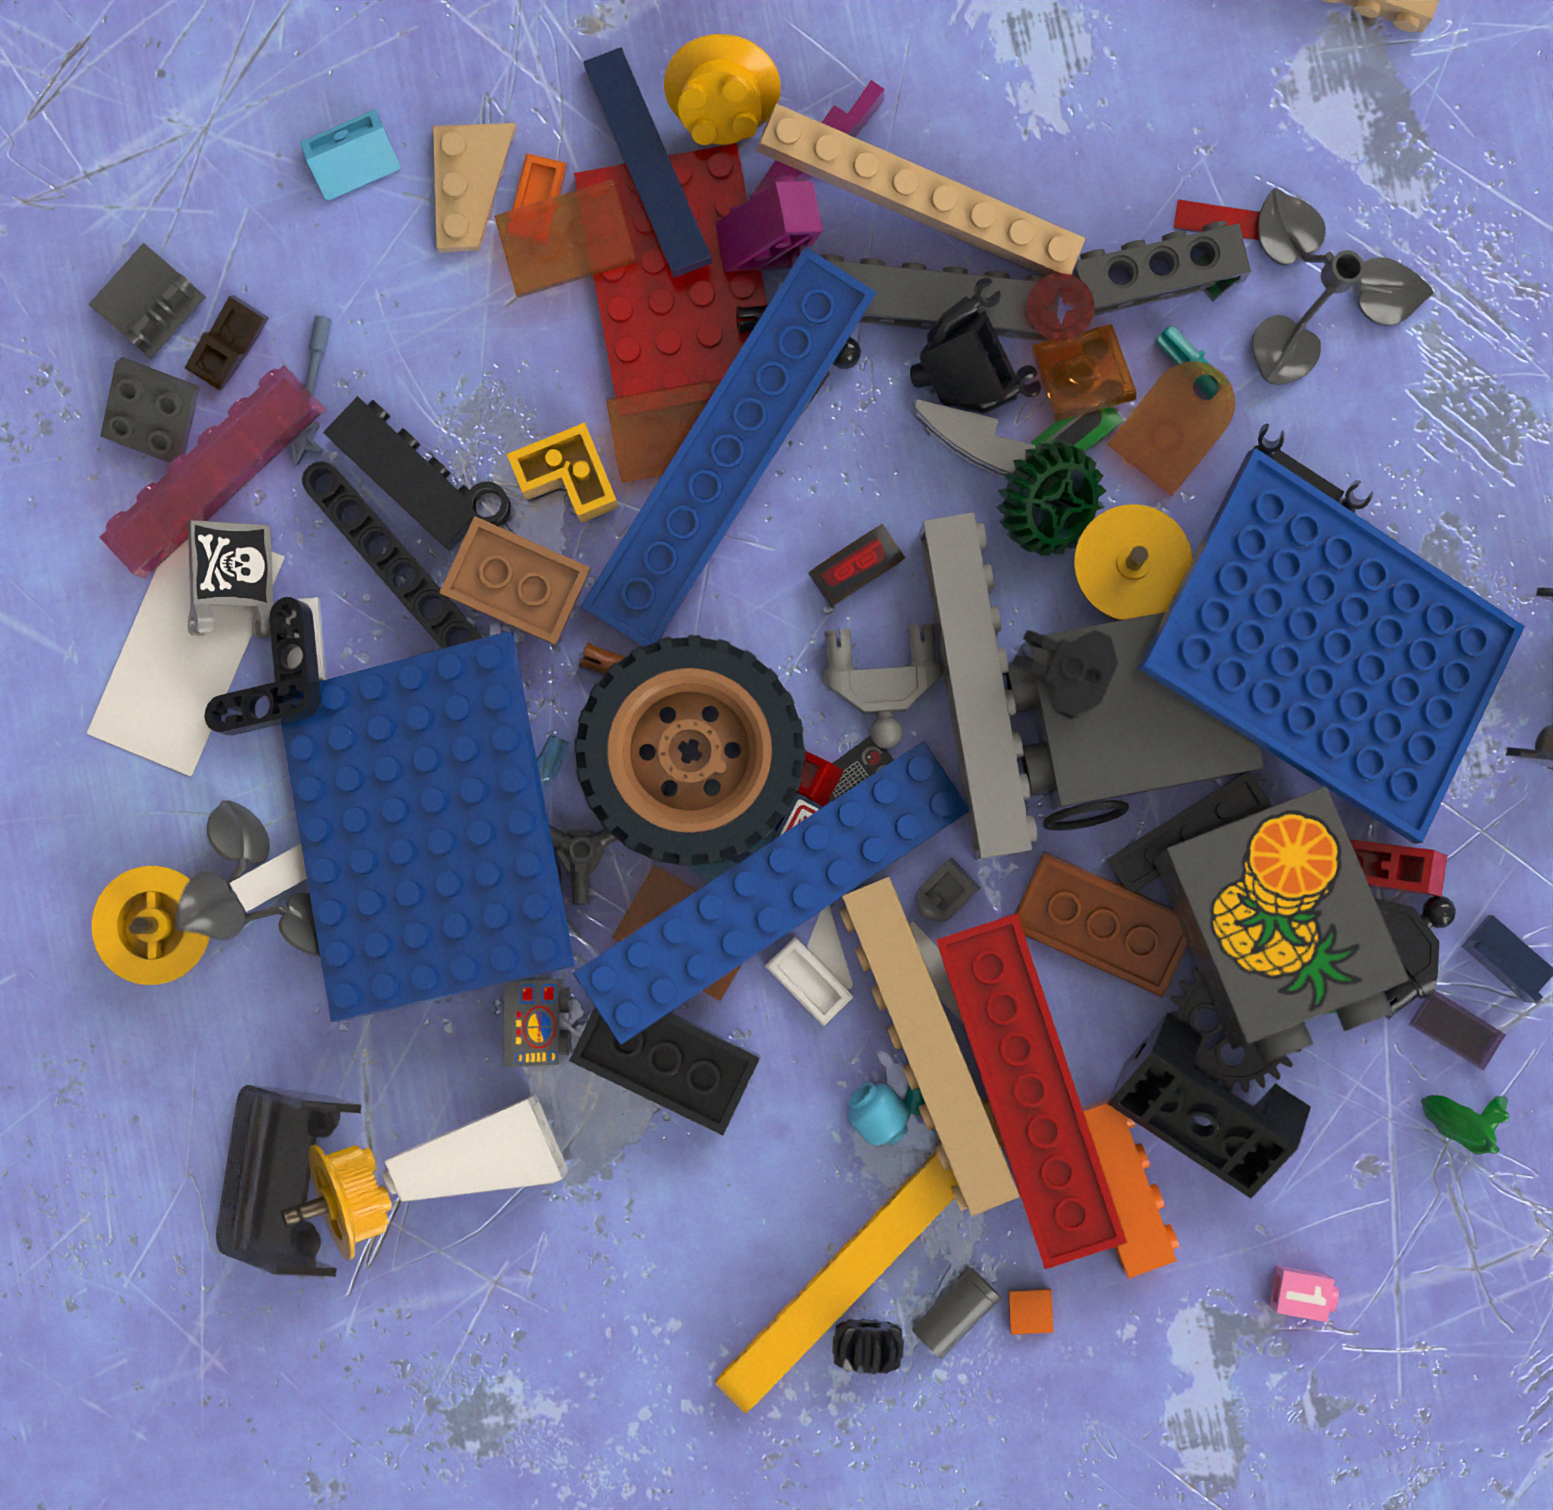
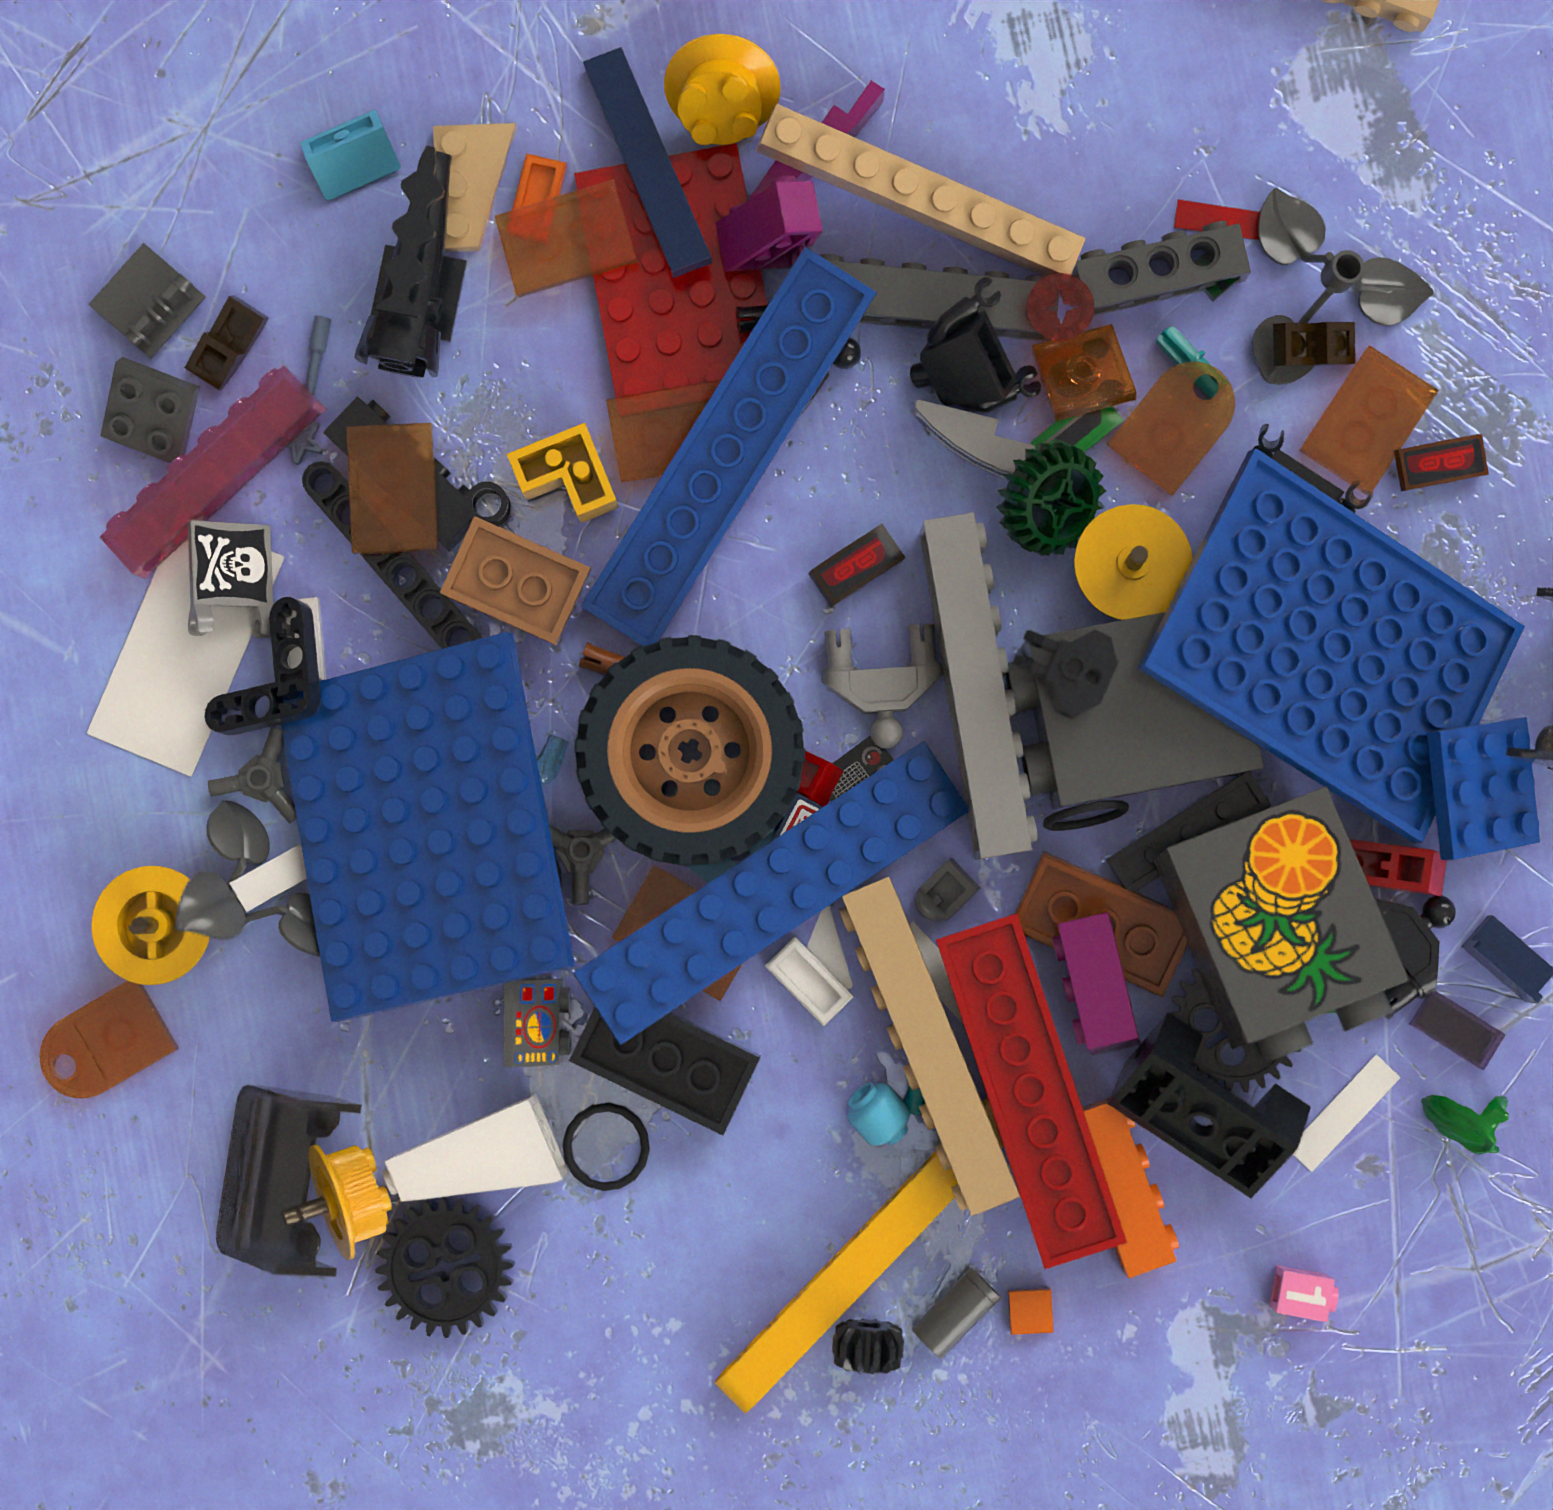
(108, 1042): none -> clear orange tile
(260, 778): none -> dark grey piece
(392, 488): none -> clear orange tile
(416, 283): none -> black piece
(457, 1302): none -> black gear
(644, 1141): none -> black piece
(1096, 984): none -> magenta wedge
(1314, 344): none -> dark brown slope
(1345, 1112): none -> white sticker
(1368, 420): none -> clear orange tile
(1441, 462): none -> slope
(1479, 793): none -> blue plate

